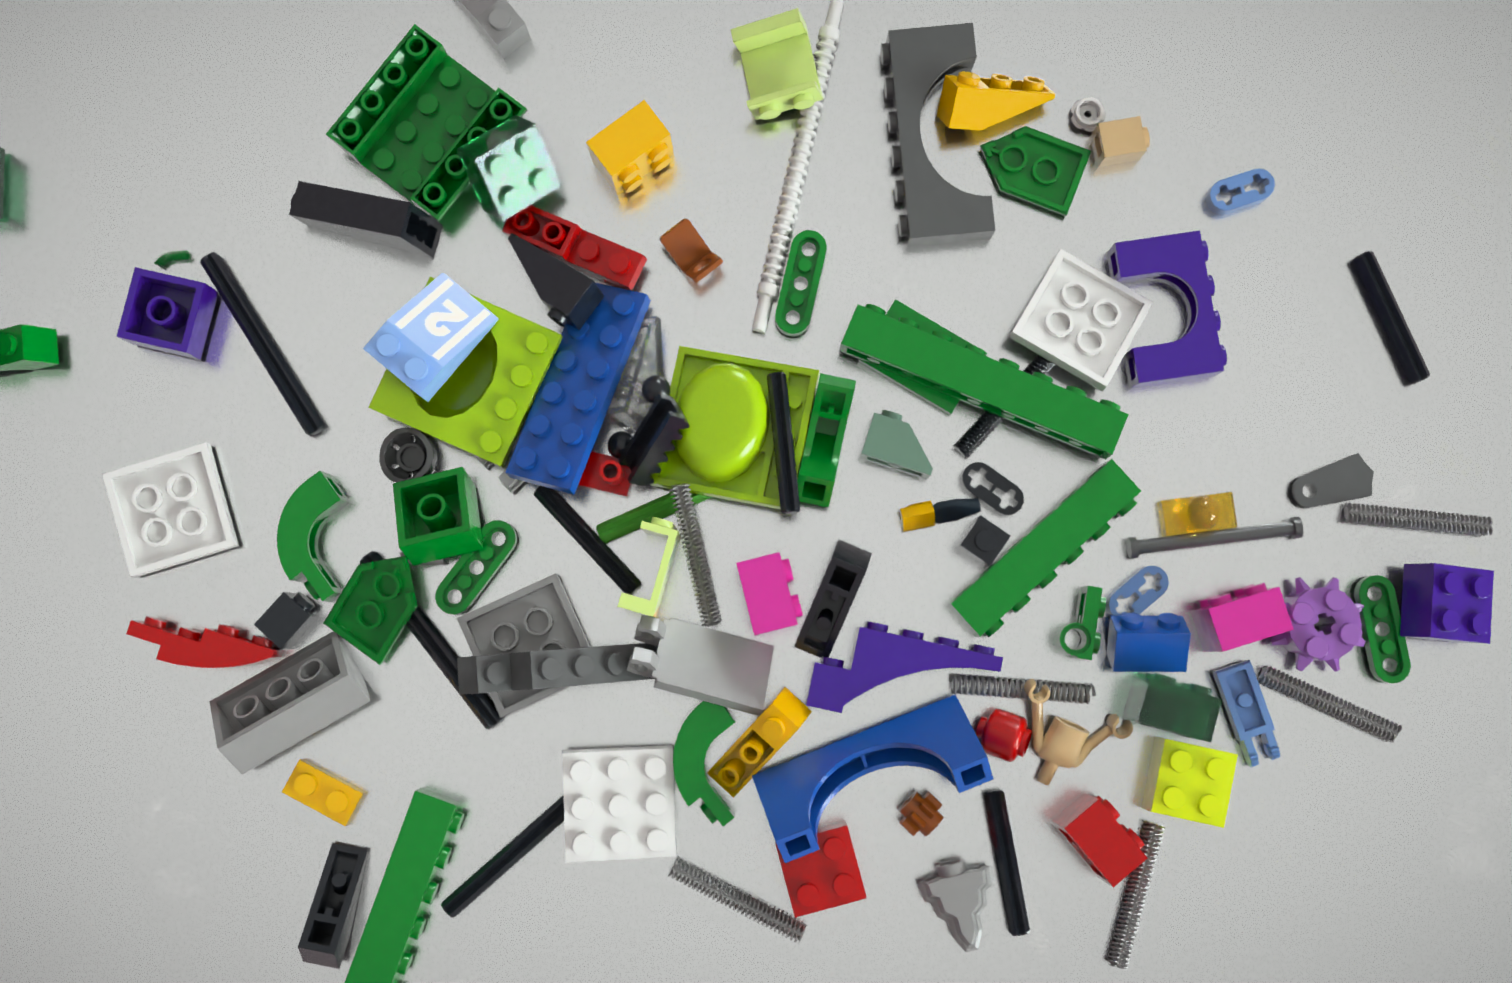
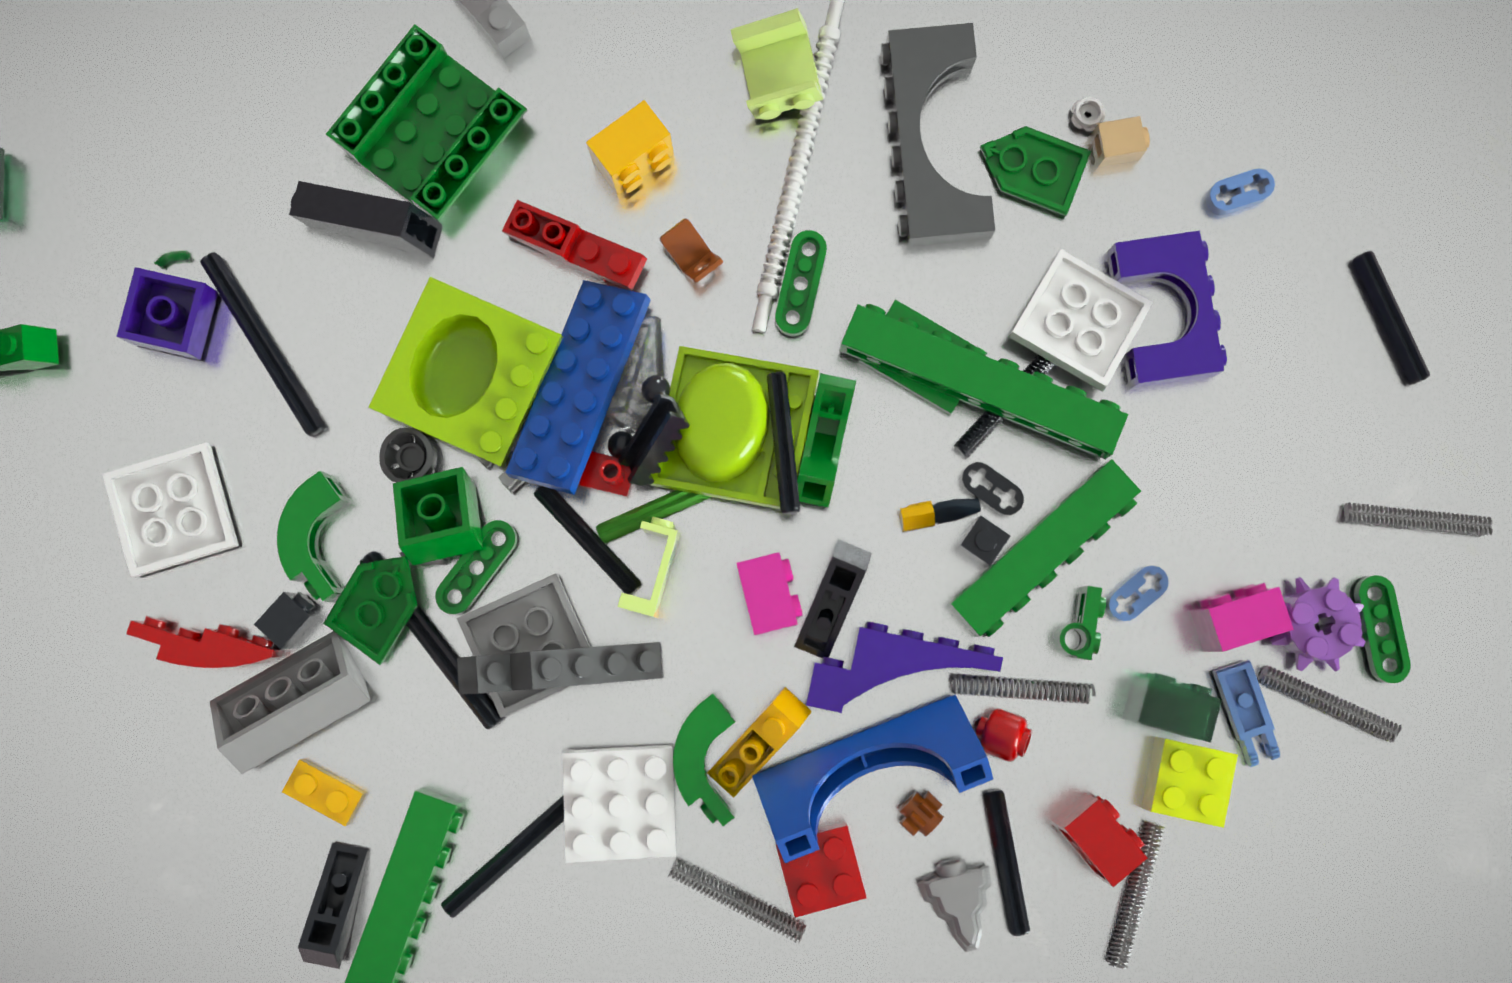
(431, 336): light blue slope -> none
(509, 167): clear green brick -> none
(562, 289): black slope -> none
(697, 557): light grey axle -> none
(703, 663): light grey tile -> none
(895, 445): sand green slope -> none
(982, 102): yellow slope -> none
(1065, 741): tan piece -> none
(1148, 643): blue brick -> none
(1197, 514): clear yellow tile -> none
(1290, 528): dark grey bar -> none
(1335, 483): dark grey piece -> none
(1447, 603): dark purple brick -> none

